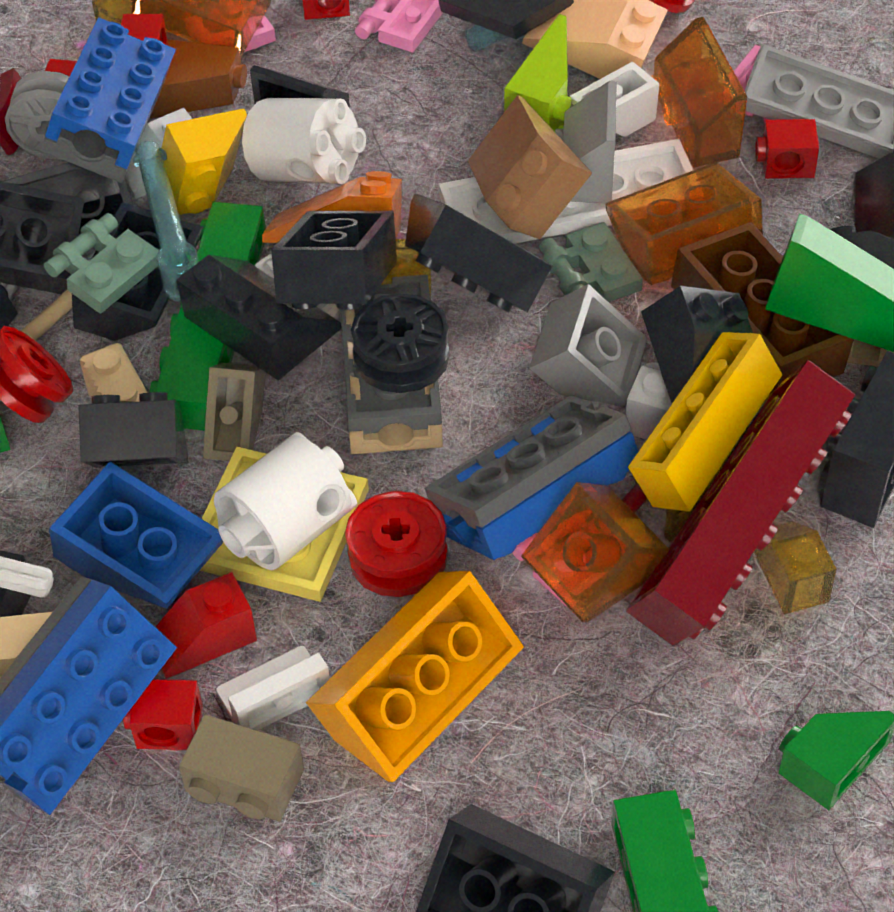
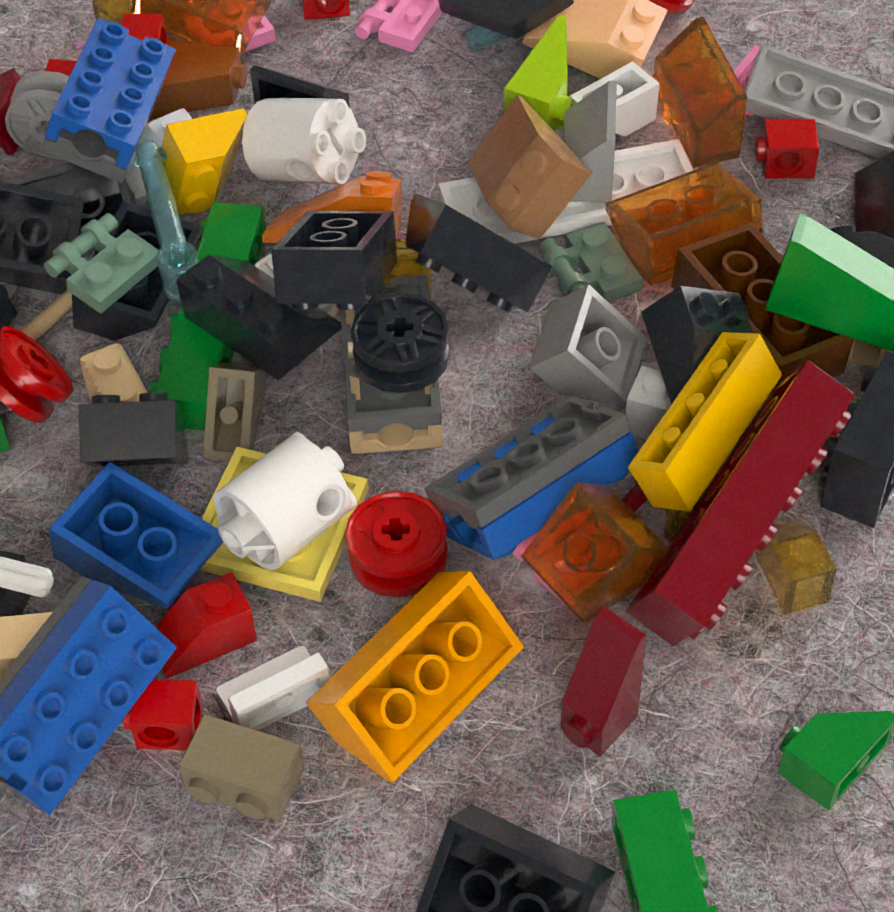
(605, 684): none -> dark red slope

